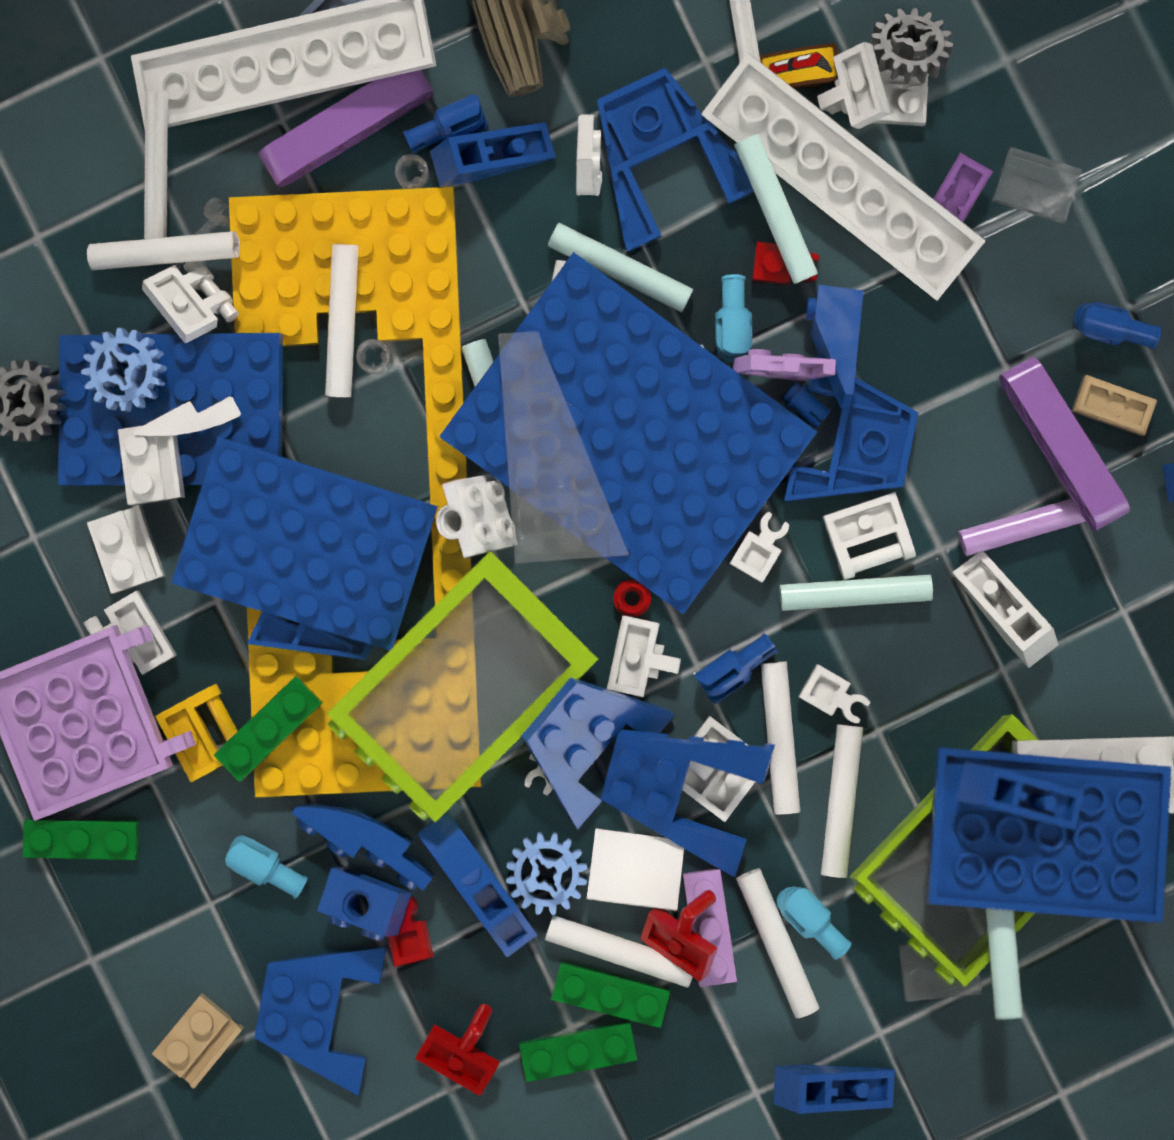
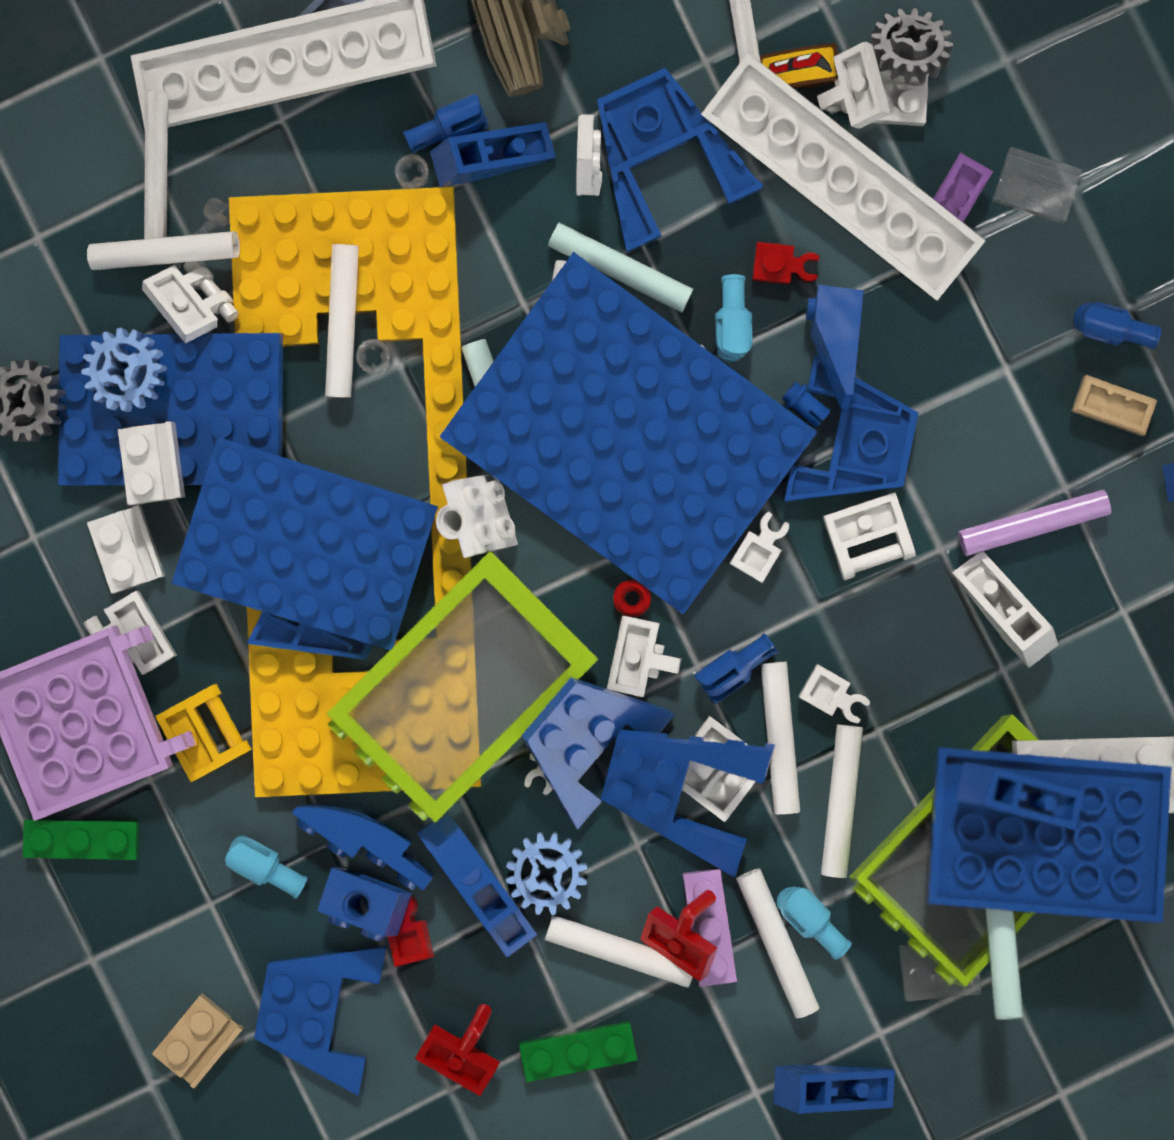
(186, 419): white sticker -> none
(268, 728): green plate -> none
(343, 125): medium lavender beam -> none
(552, 484): clear wing -> none
(610, 994): green plate -> none
(635, 870): white piece -> none
(776, 208): light aqua piece -> none
(784, 367): lavender wing -> none
(856, 592): light aqua piece -> none
(1064, 443): medium lavender beam -> none

